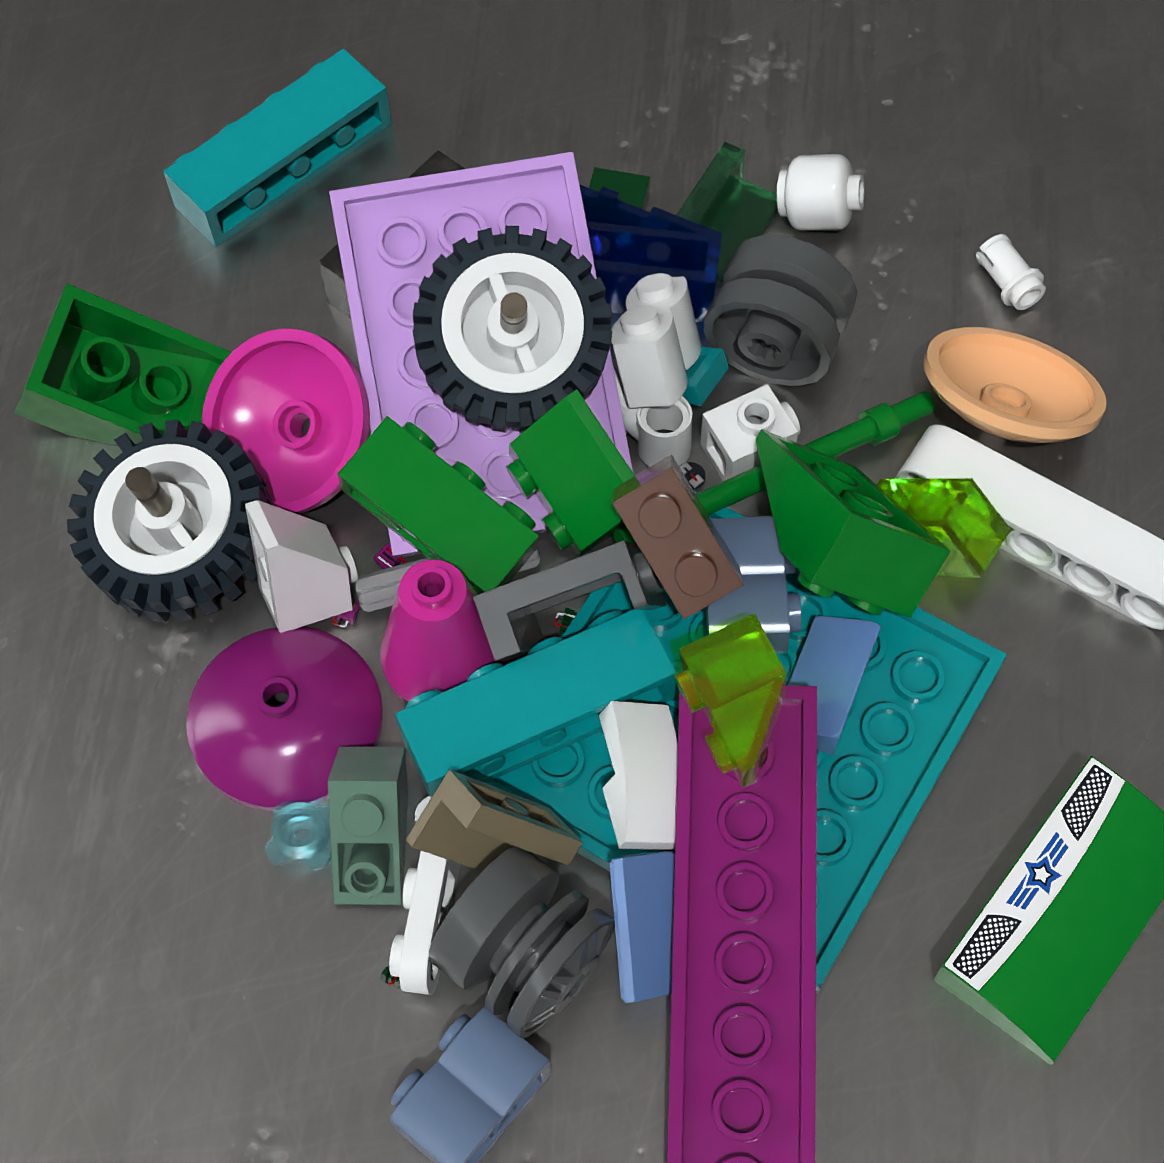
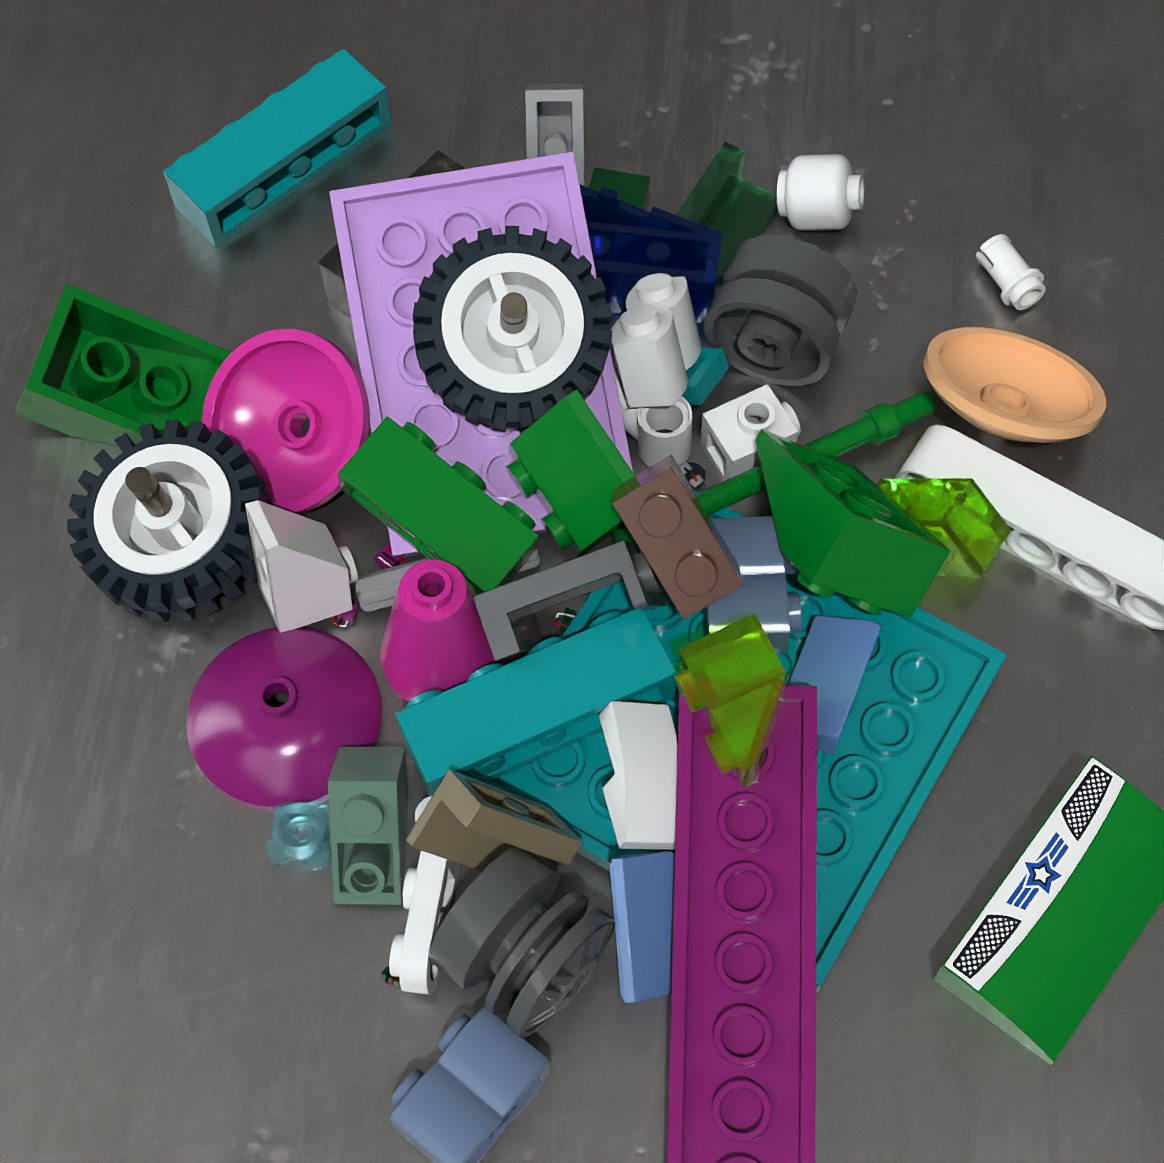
(556, 122): none -> light grey slope

